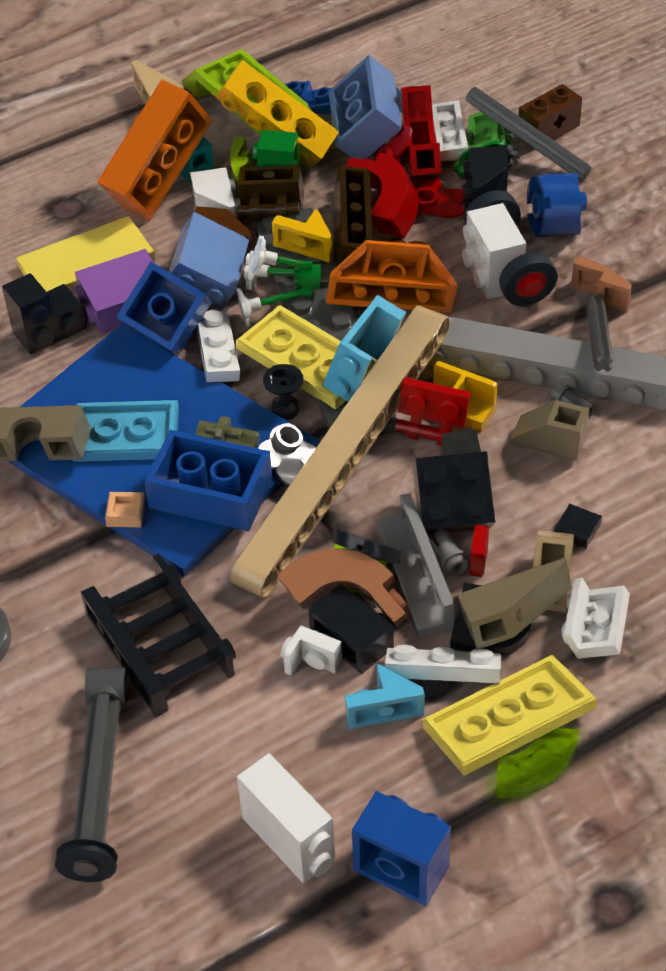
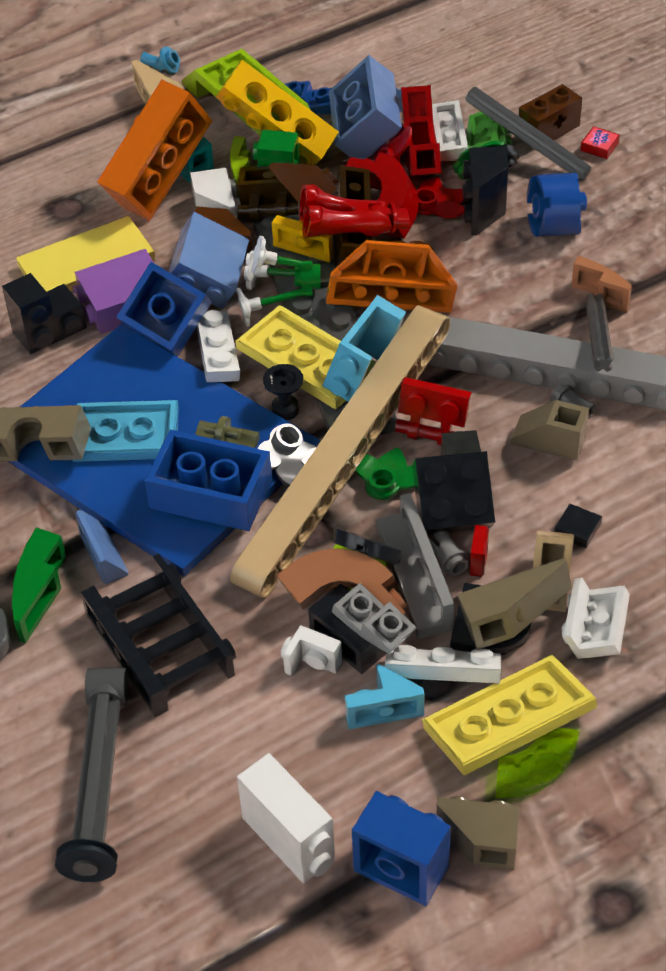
(36, 581): none -> green slope
(100, 548): none -> medium blue slope
(125, 509): light nougat tile -> none
(167, 60): none -> dark azure plate
(295, 175): none -> reddish brown slope
(329, 215): none -> red piece
(372, 620): none -> light grey slope
(386, 475): none -> green plate
(482, 830): none -> dark tan slope
(483, 391): yellow panel -> none
(499, 253): brick -> none
(600, 142): none -> tile

